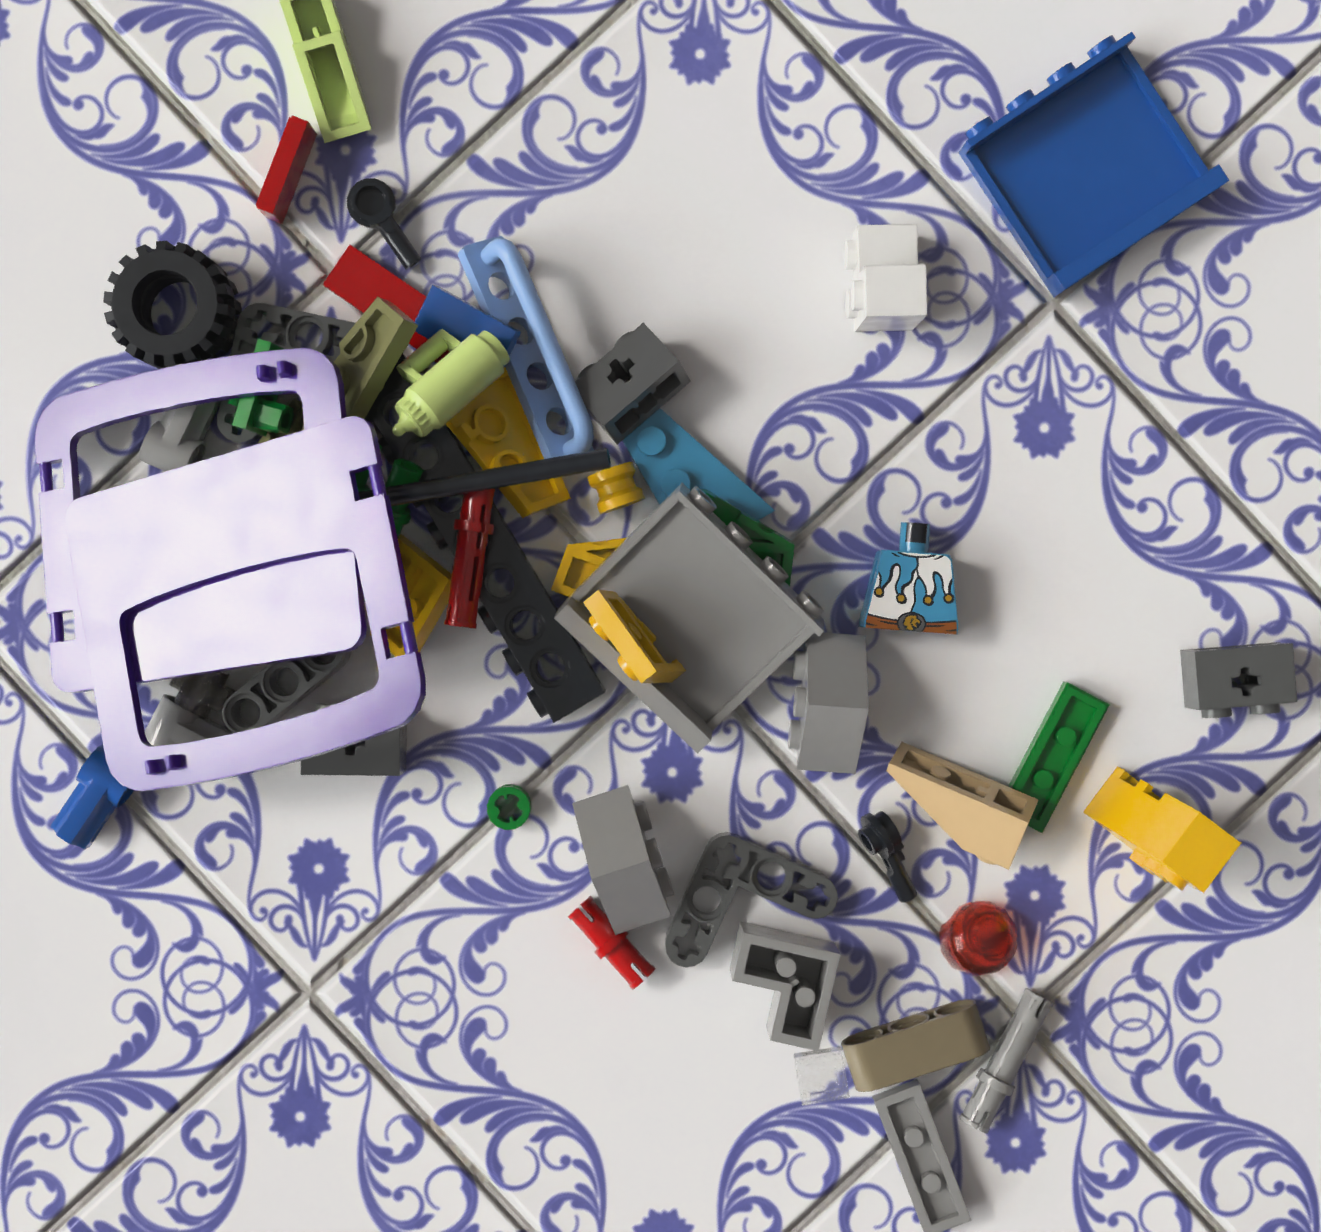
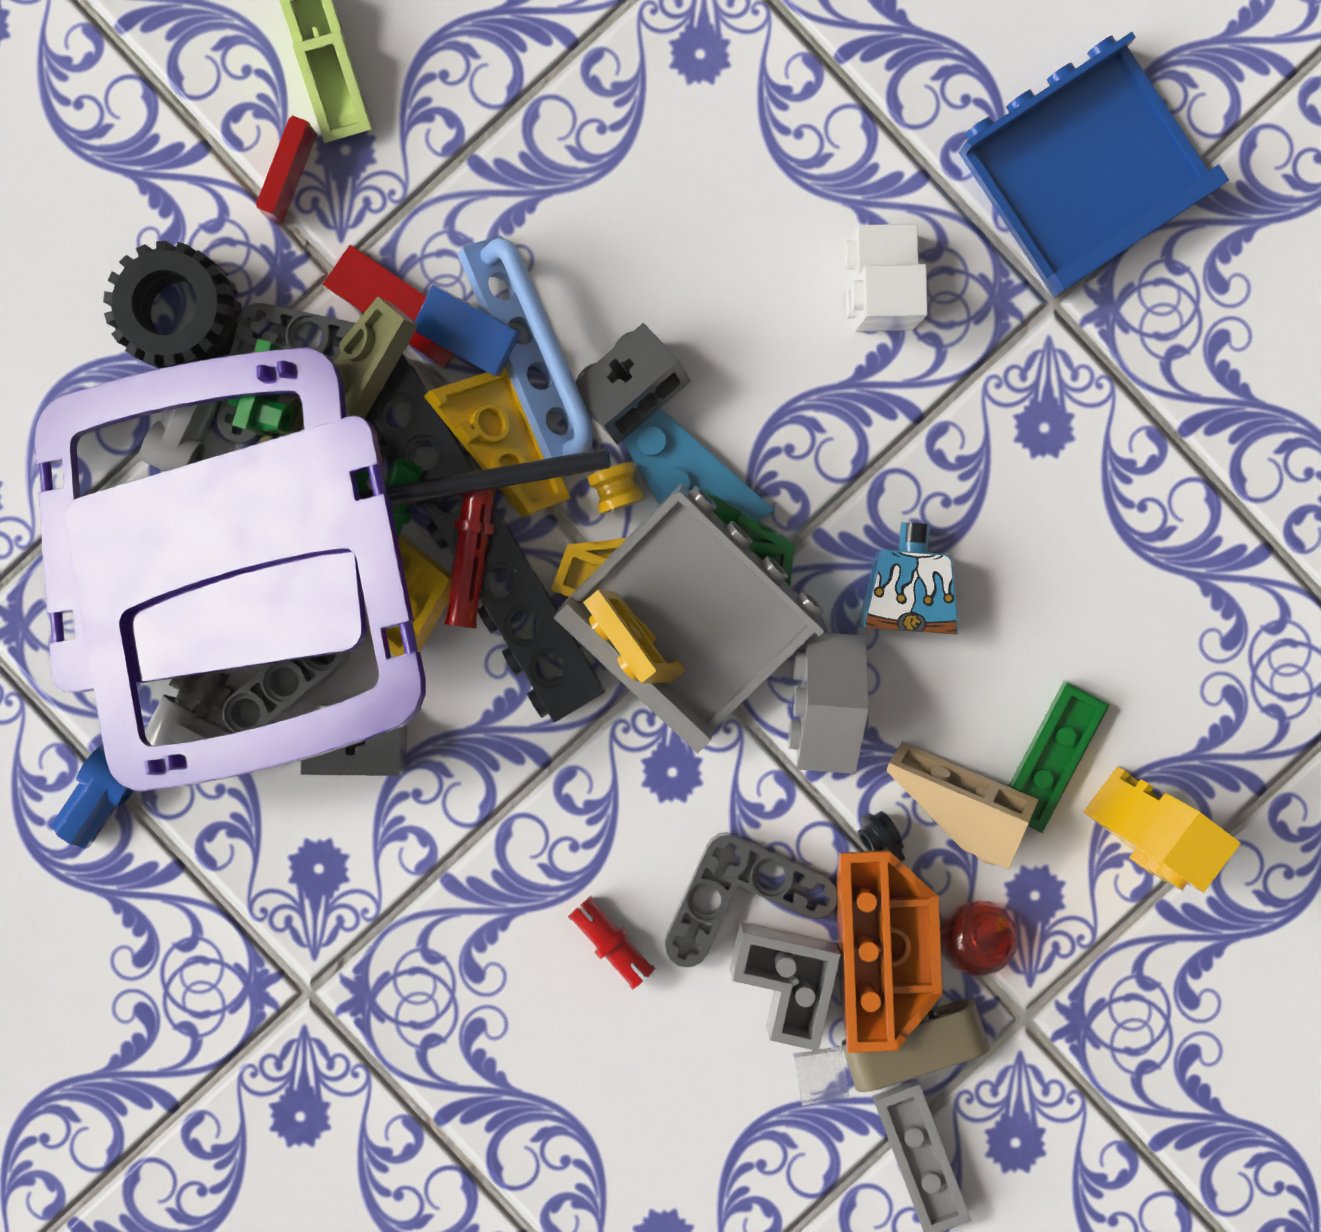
(373, 206): black plate -> none
(449, 383): yellowish green piece -> none
(523, 804): green bush -> none
(622, 859): light grey brick -> none
(886, 949): none -> orange wedge
(1000, 1072): light grey pin -> none
(1267, 672): dark grey brick -> none

